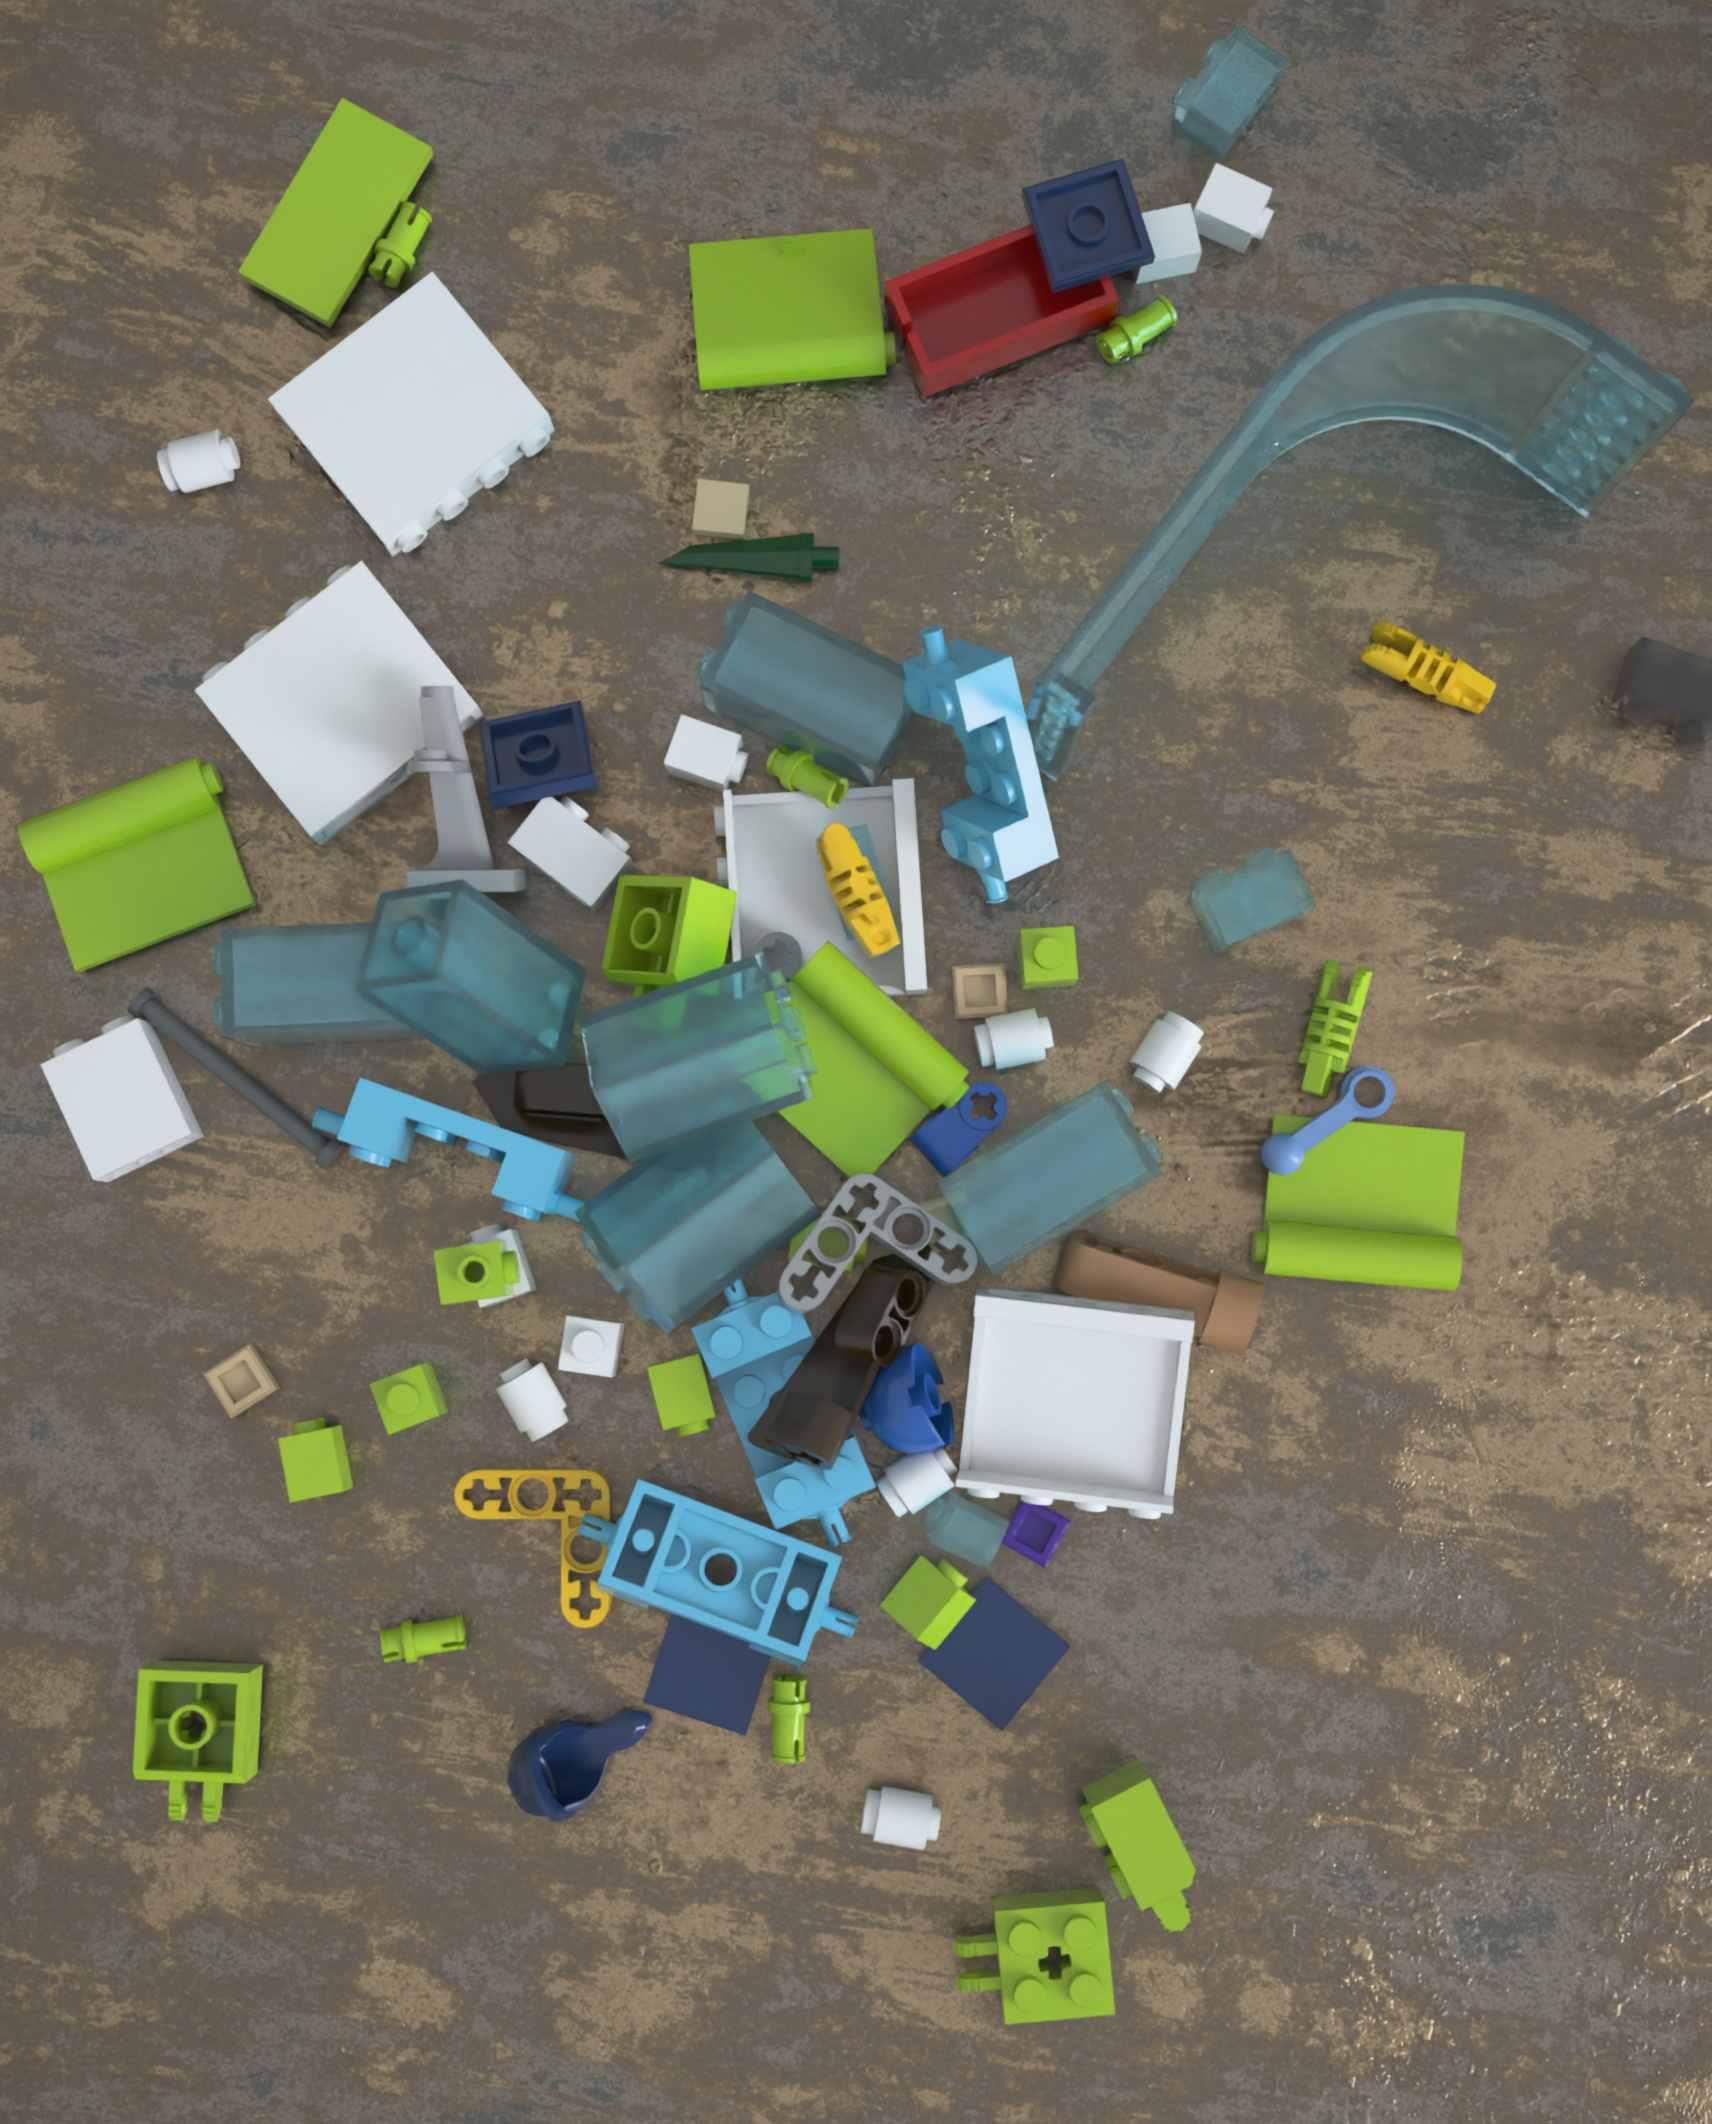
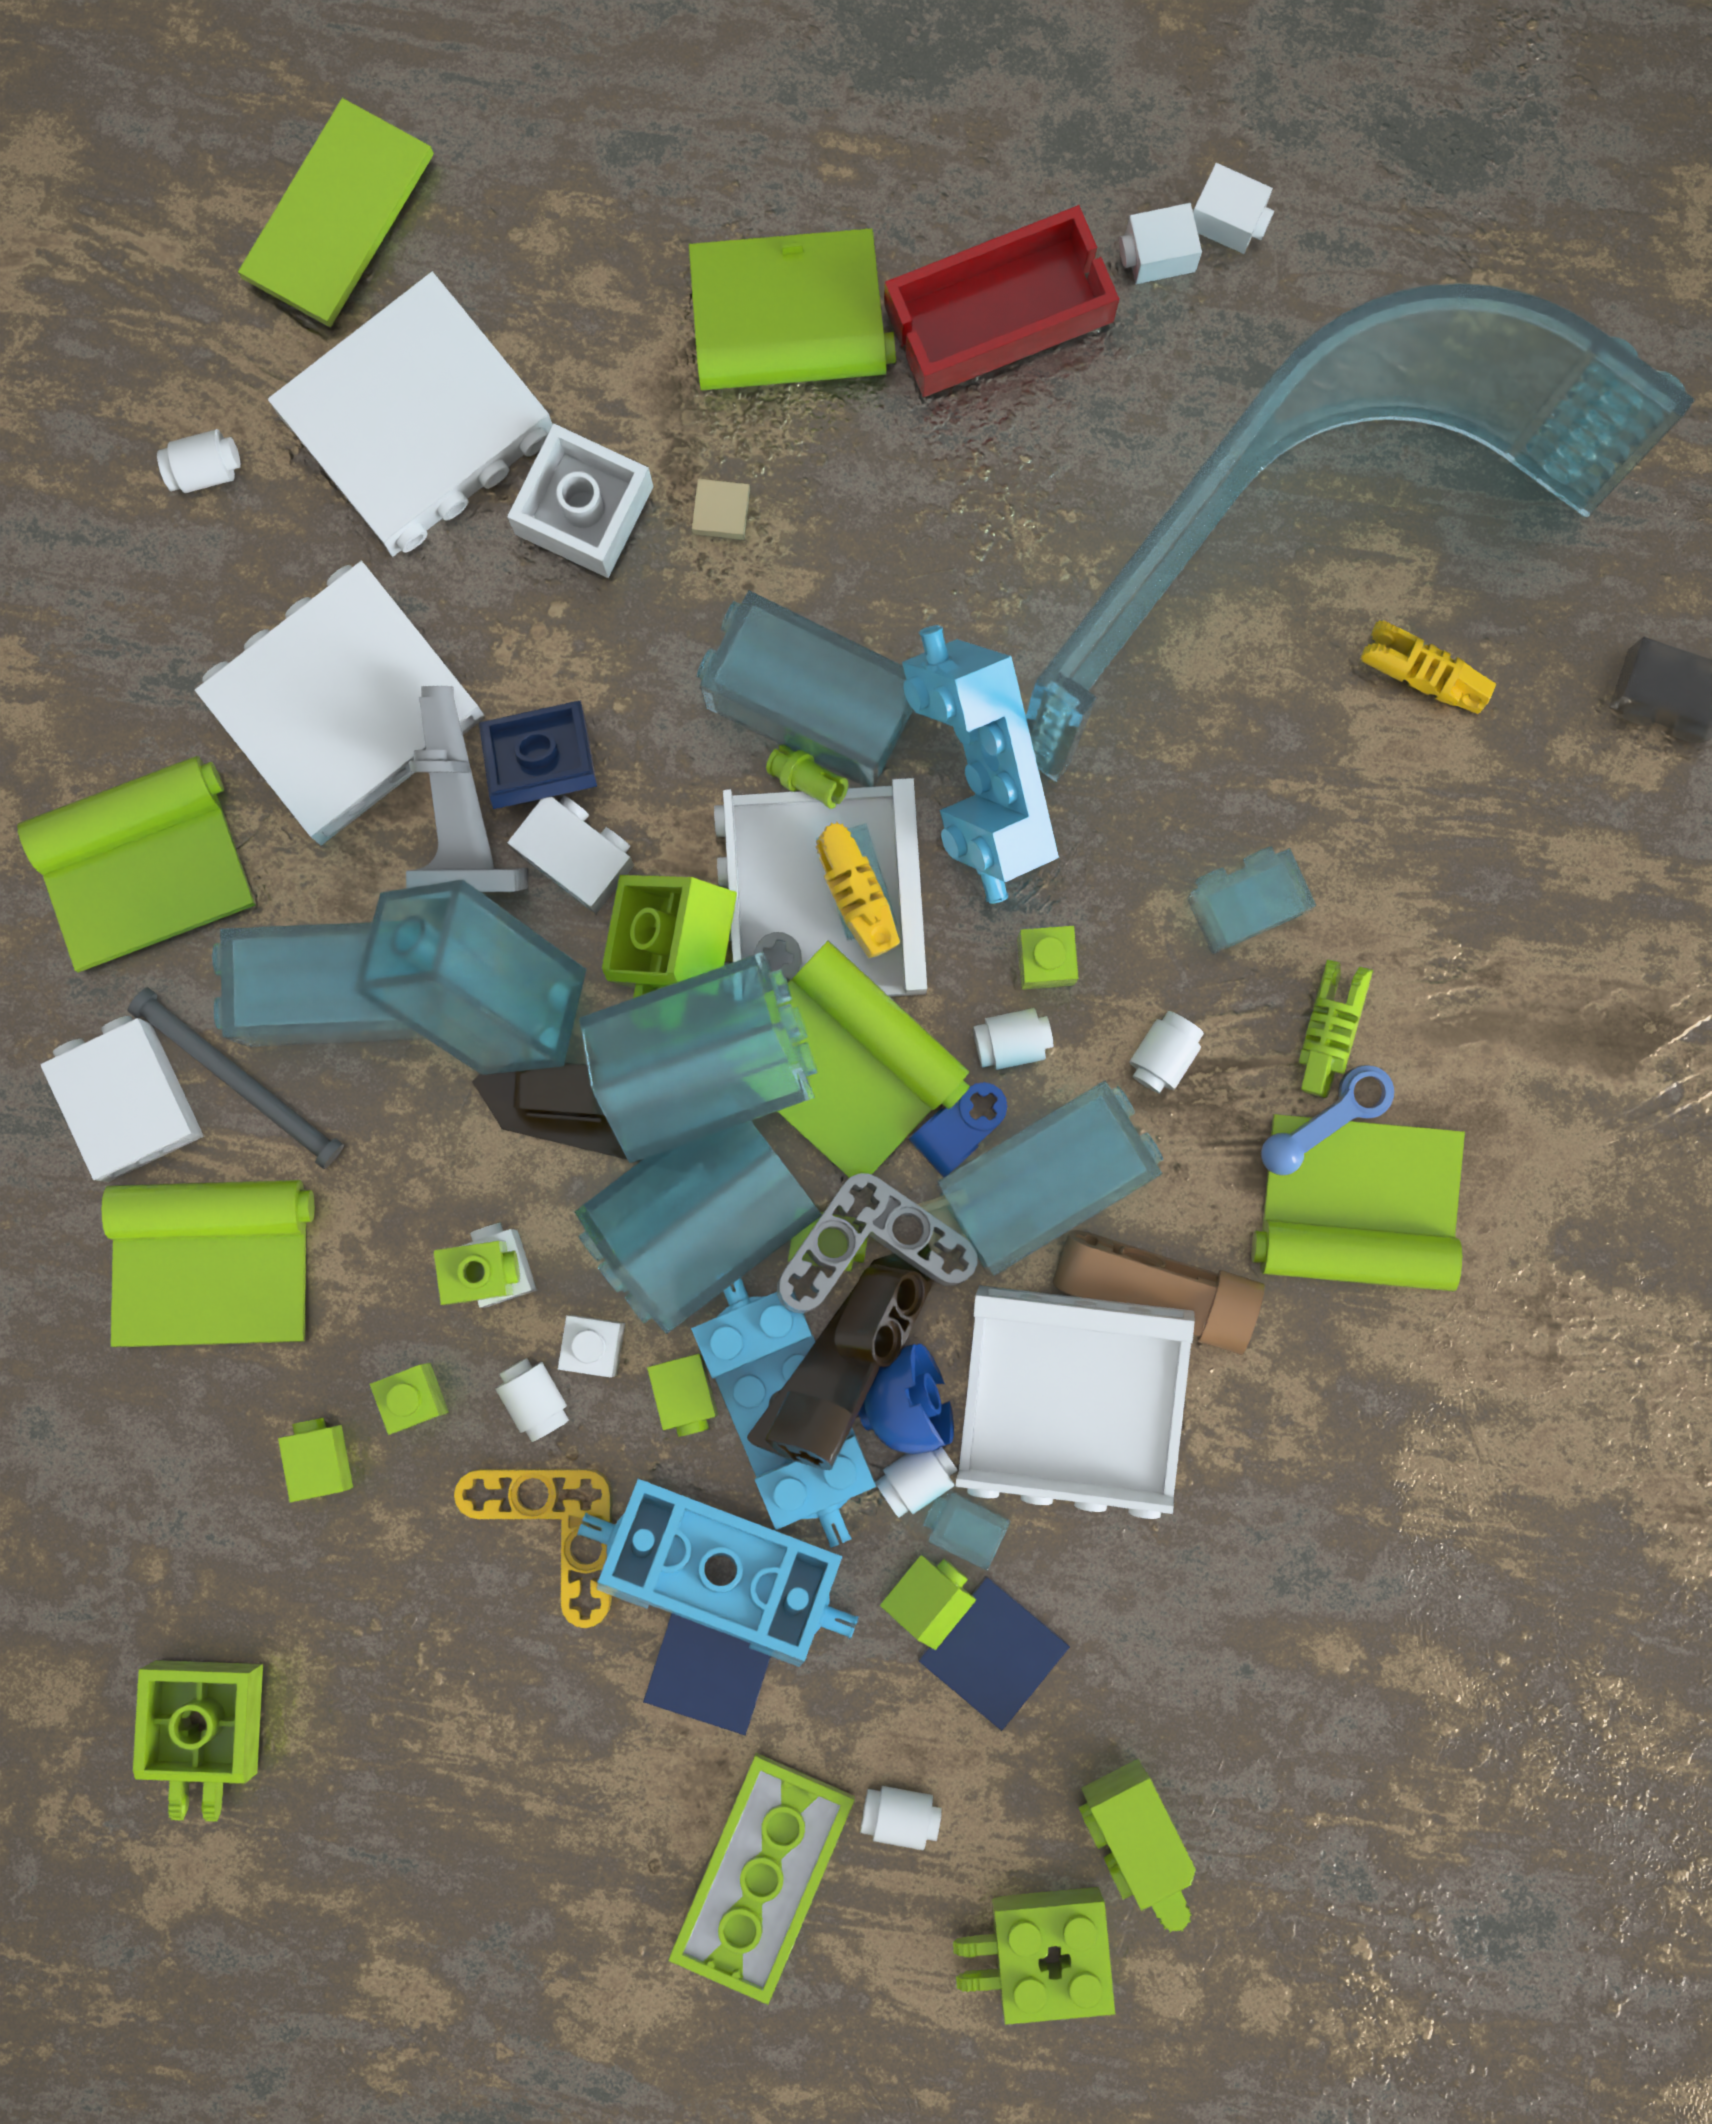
(207, 1262): none -> lime door
(241, 1381): tan tile -> none
(386, 1123): medium azure brick -> none
(398, 247): lime pin -> none
(422, 1639): lime pin -> none
(565, 1764): dark blue piece -> none
(580, 500): none -> white brick
(705, 754): white brick -> none
(761, 1878): none -> piece
(773, 557): dark green bar -> none
(788, 1712): lime pin -> none
(979, 991): tan tile -> none
(1035, 1532): dark purple tile -> none
(1088, 225): dark blue tile -> none
(1130, 332): lime pin -> none
(1227, 92): clear light blue brick -> none

